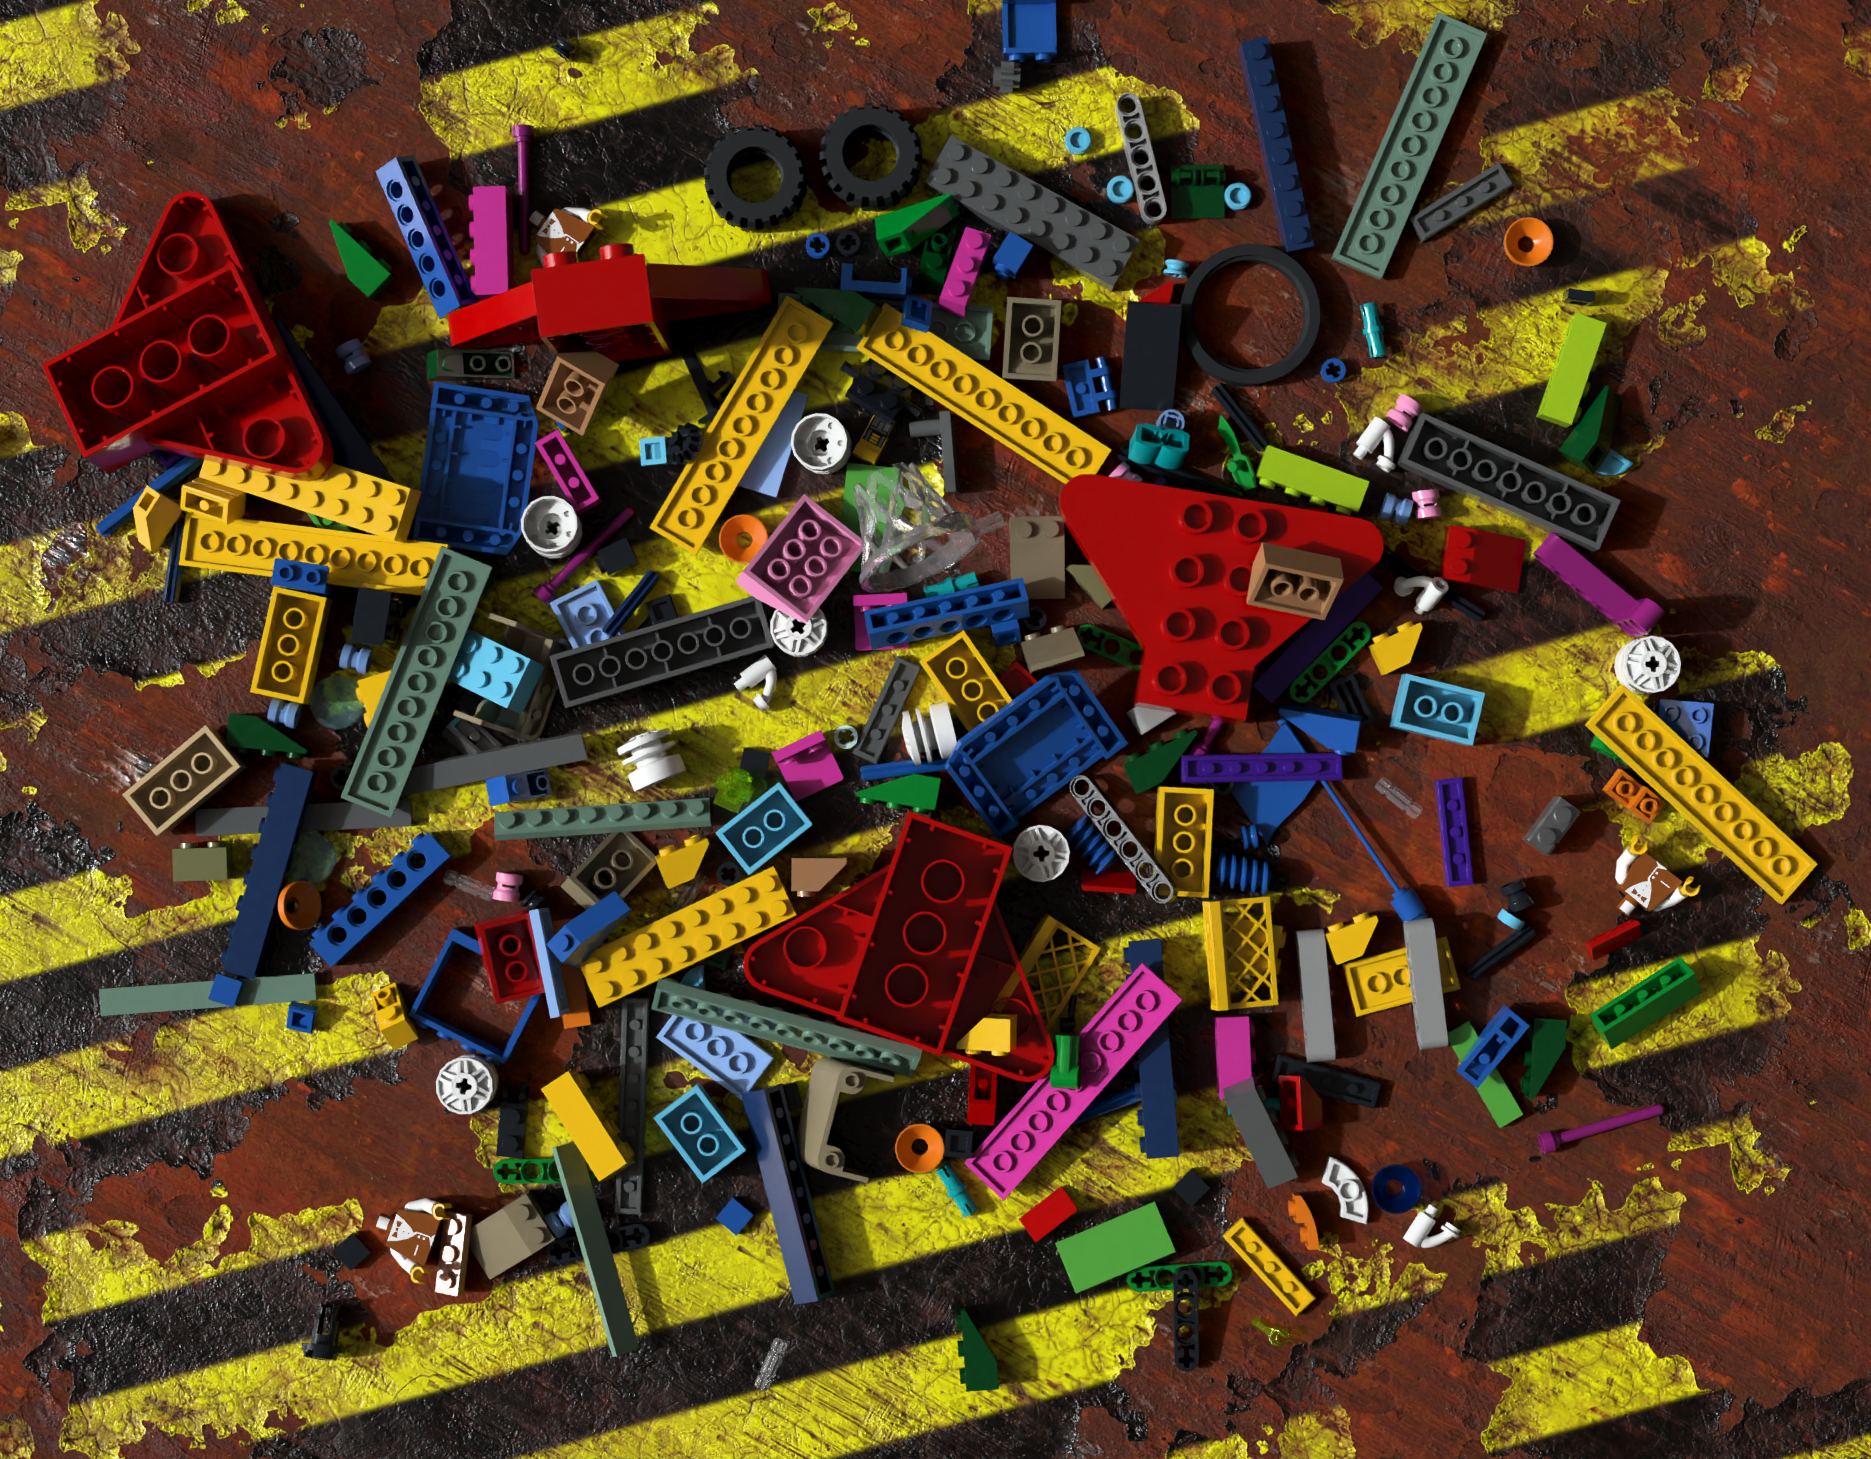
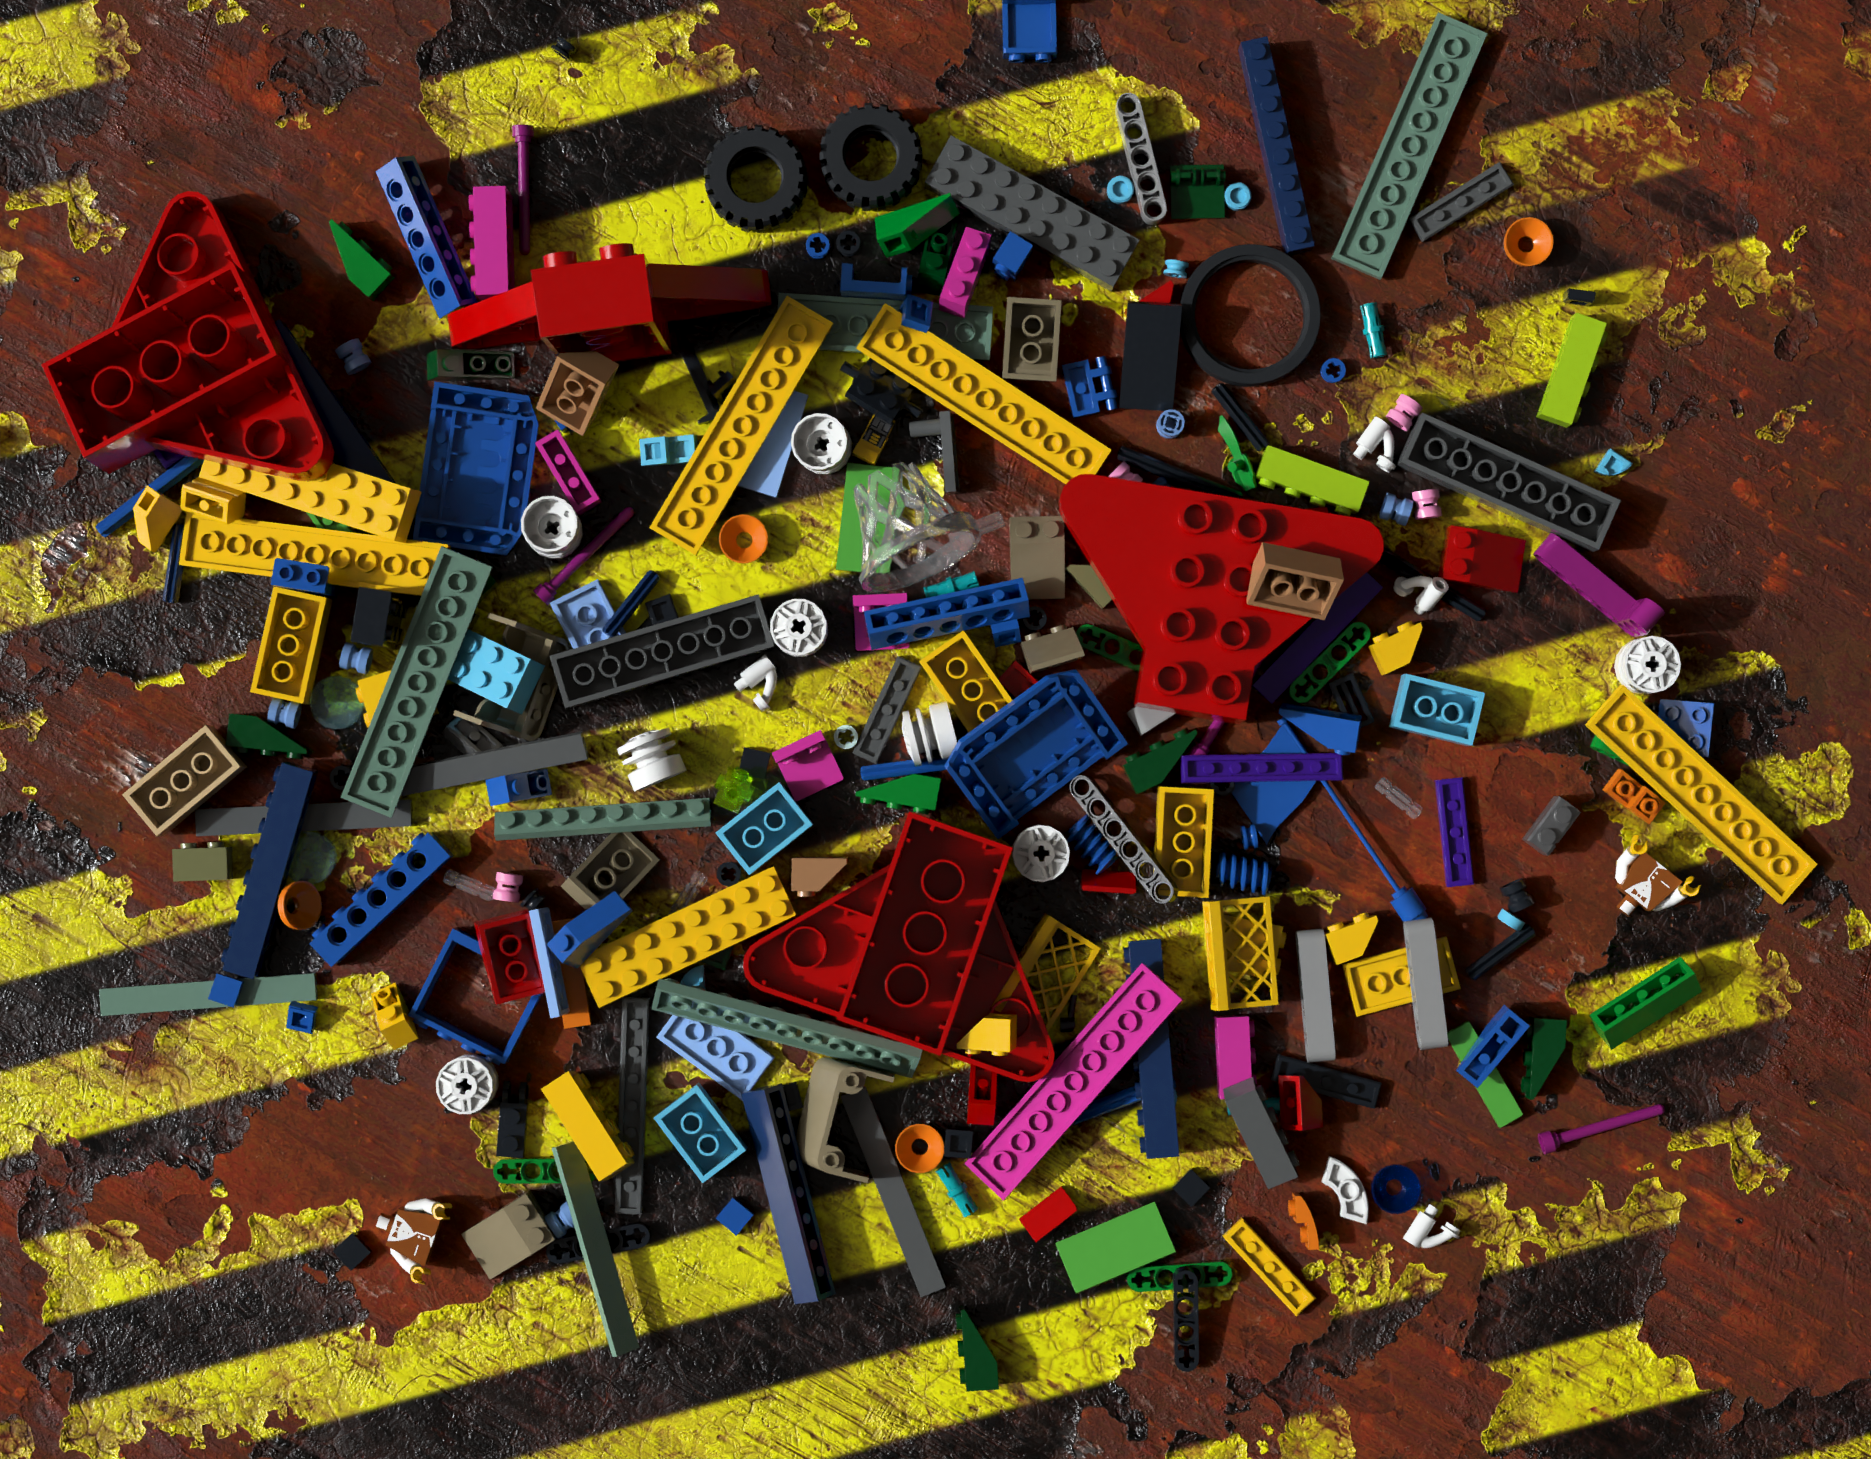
(324, 1346): black piece -> none
(453, 1253): nougat plate -> none
(565, 230): torso -> none
(616, 558): black brick -> none
(681, 863): yellow slope -> none
(690, 447): black gear -> none
(770, 1364): clear axle -> none
(801, 561): bright pink slope -> none
(845, 305): dark green slope -> none
(893, 1192): none -> dark grey tile
(1006, 77): dark grey gear -> none
(1066, 1071): green piece -> none
(1078, 140): medium azure tile -> none
(1158, 446): teal brick -> none
(1272, 1334): clear neon green hand -> none
(1593, 435): dark green slope -> none
(1613, 939): red slope -> none

